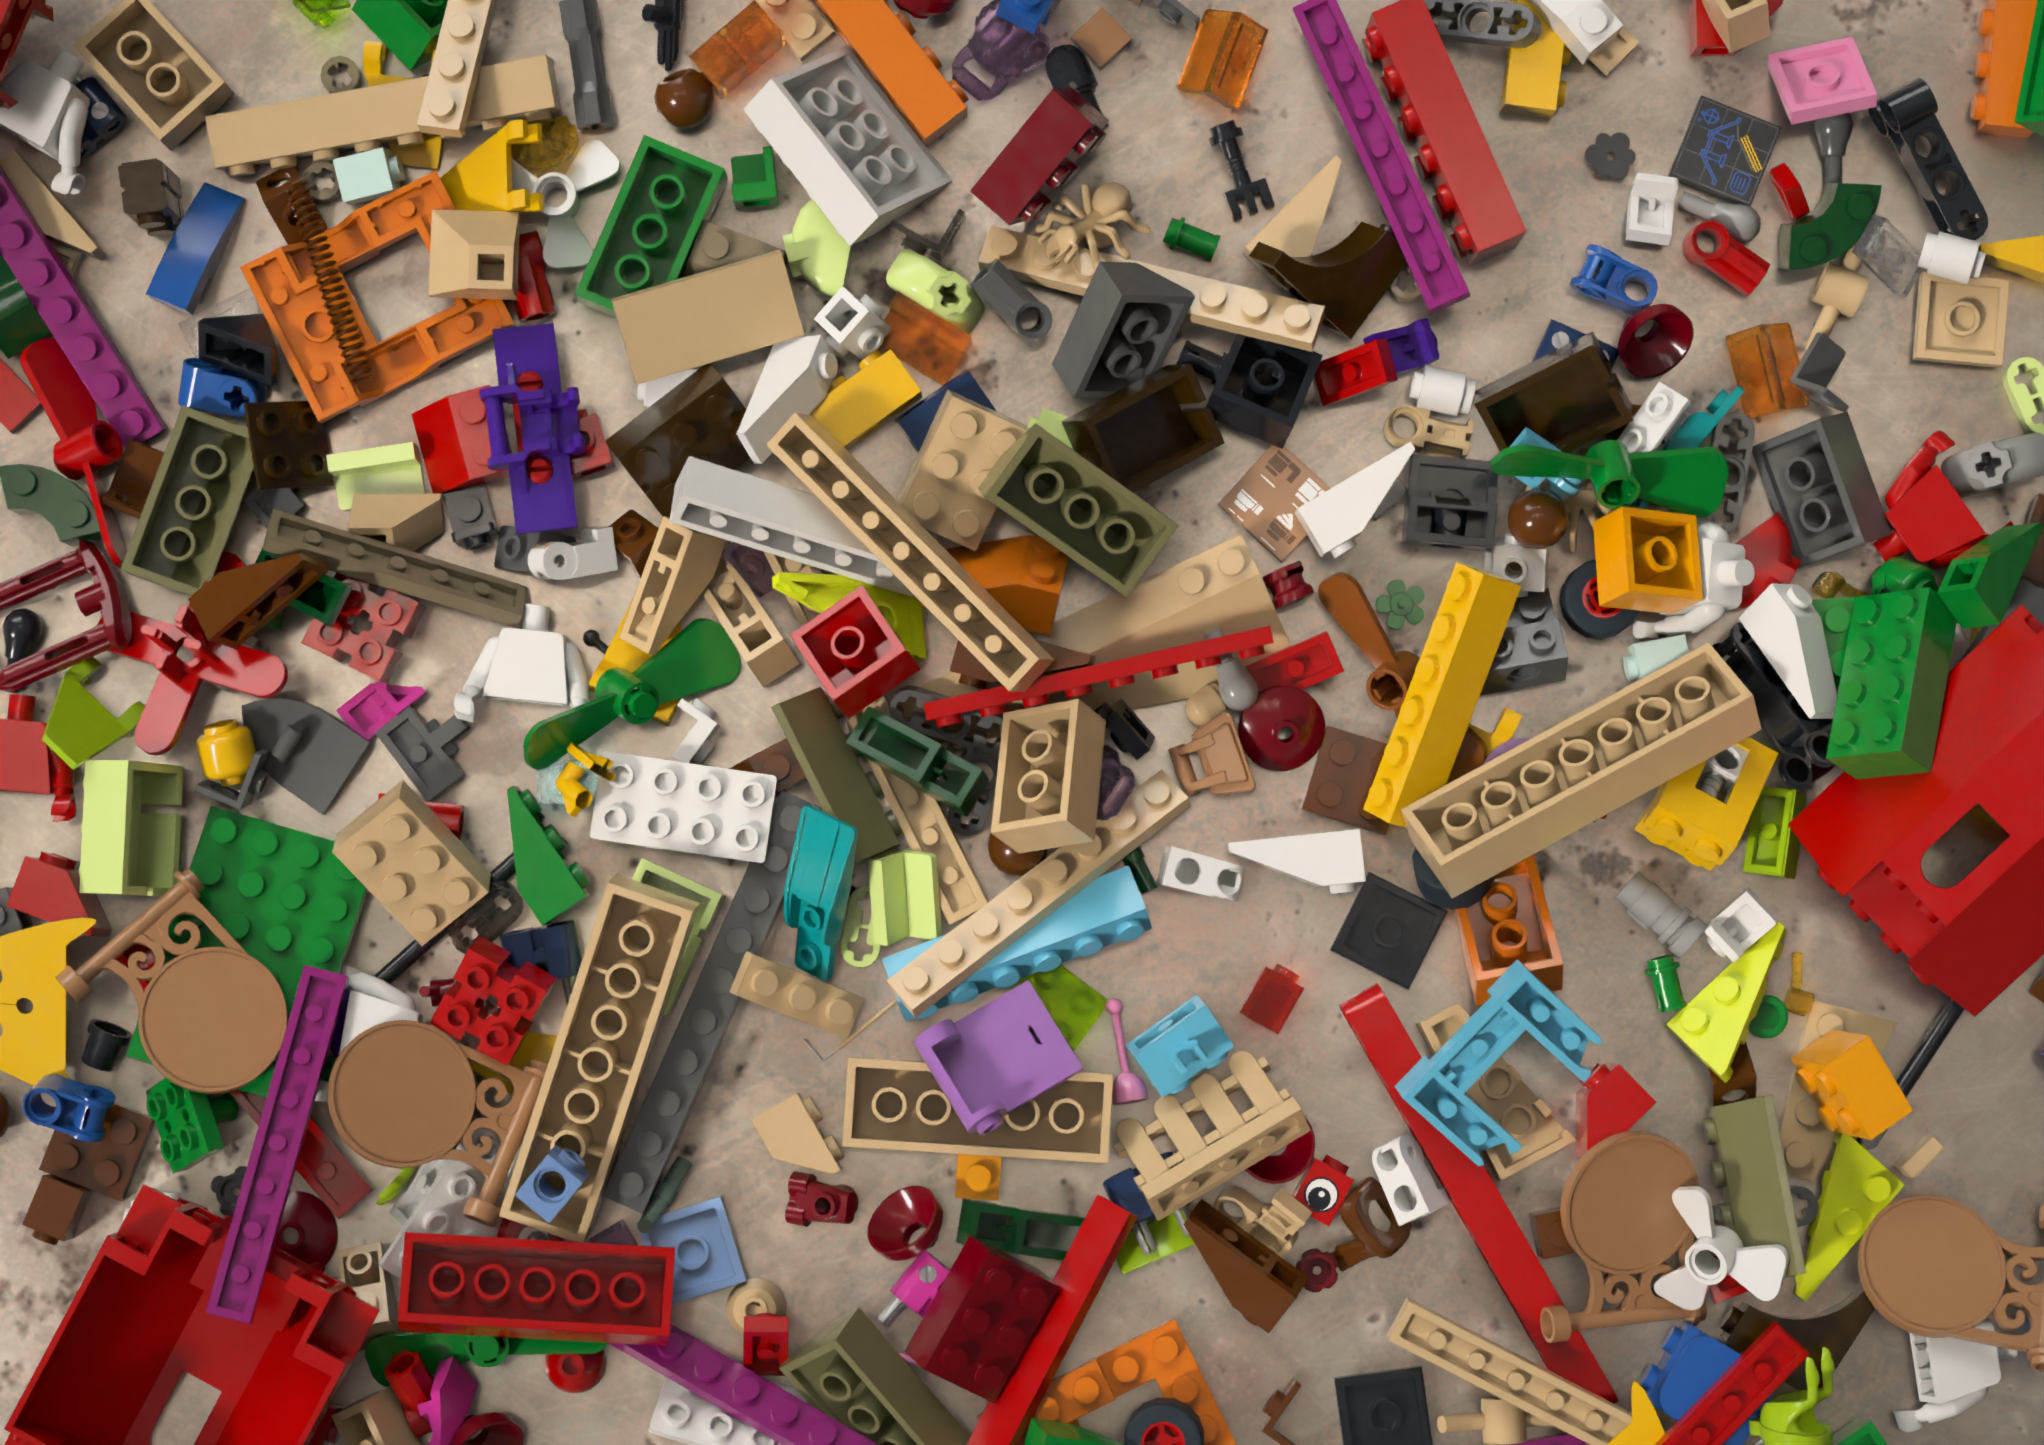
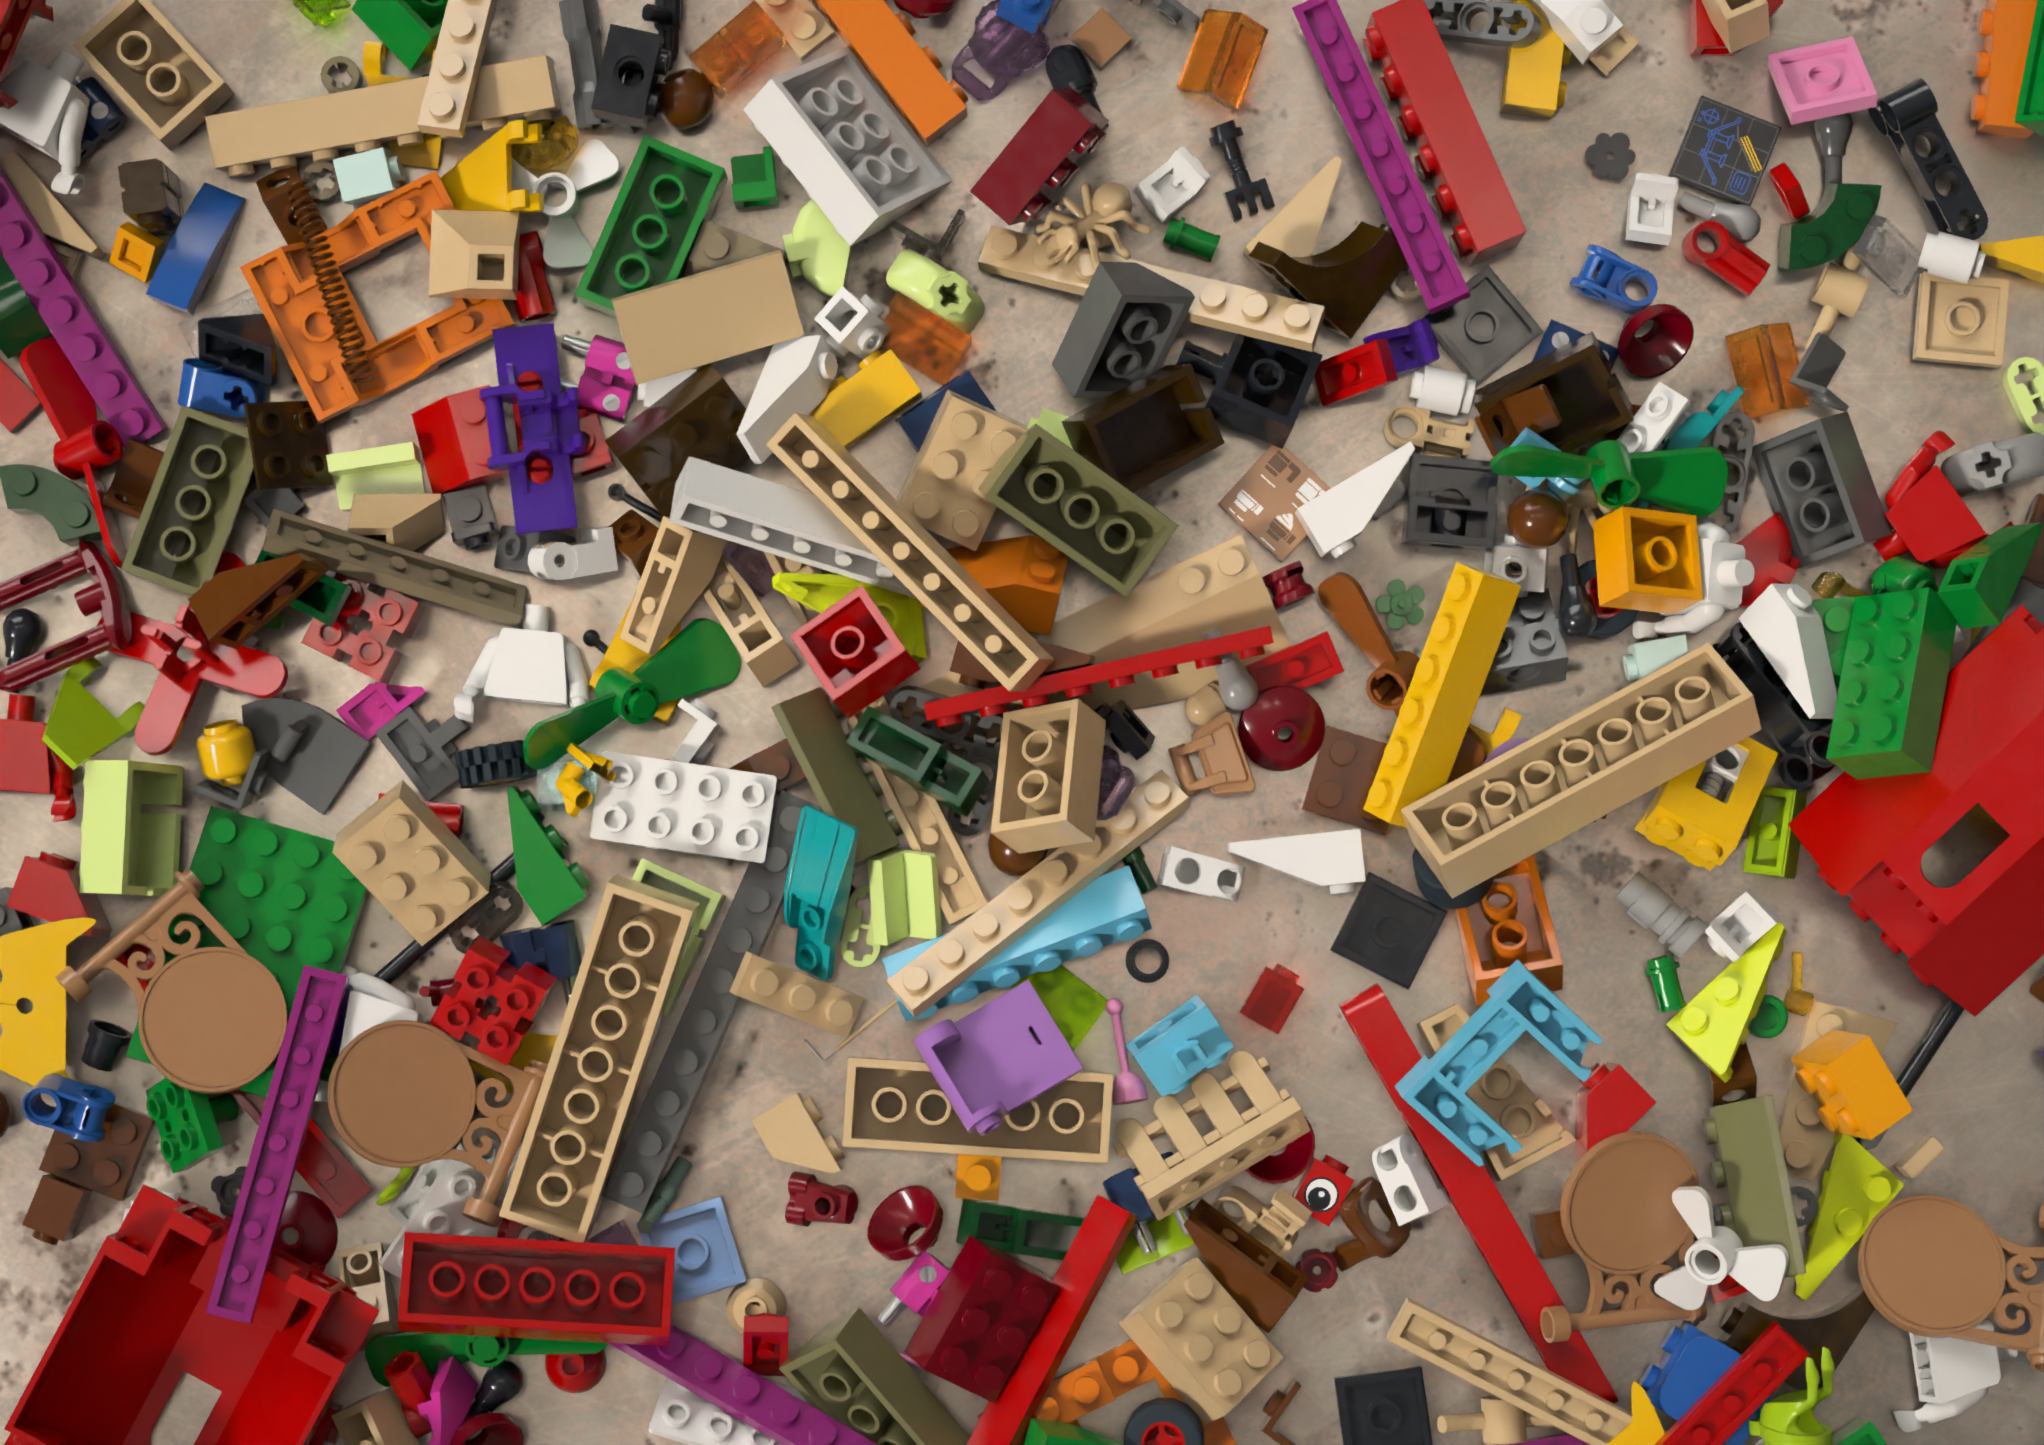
(136, 252): none -> light orange plate
(493, 765): none -> black wheel
(497, 1387): none -> black piece
(543, 1198): medium blue brick -> none
(607, 378): none -> dark pink piece
(618, 493): none -> black hinge
(642, 60): none -> black brick
(1010, 298): dark grey piece -> none
(1135, 972): none -> black piece
(1172, 184): none -> white bracket
(1201, 1340): none -> tan brick
(1484, 328): none -> tile
(1526, 408): none -> reddish brown bracket
(1576, 610): none -> black piece

